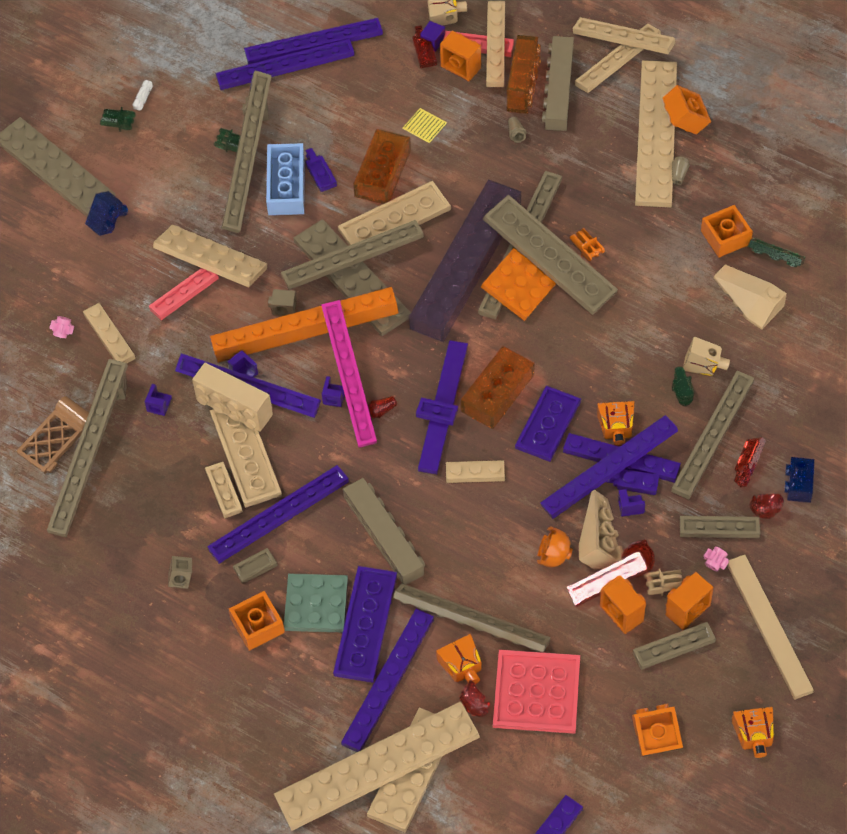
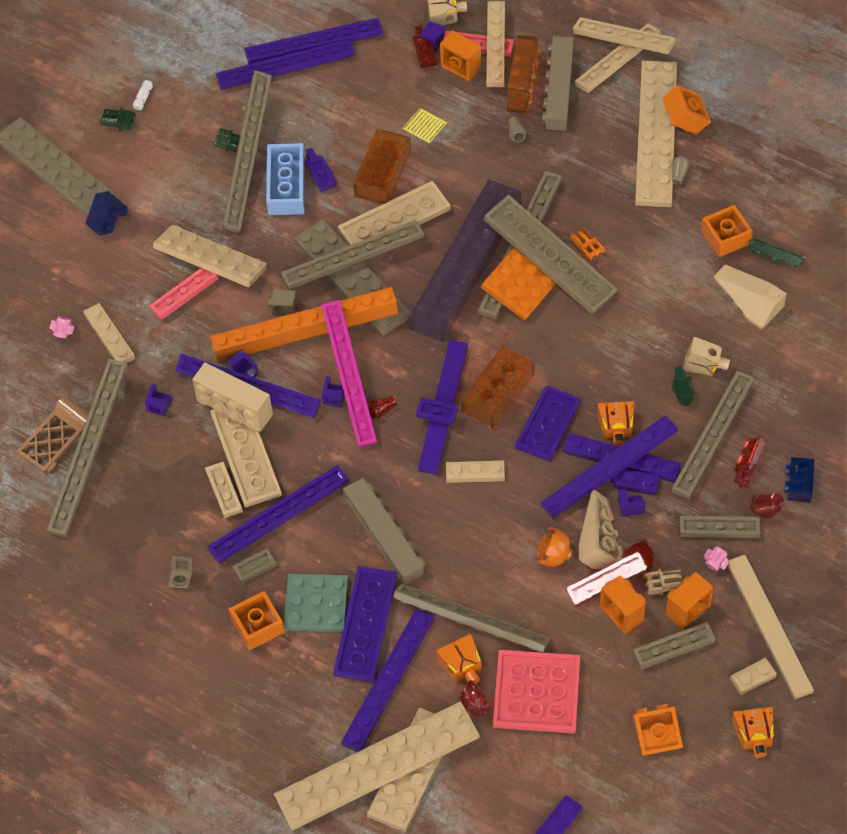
(753, 676): none -> tan plate

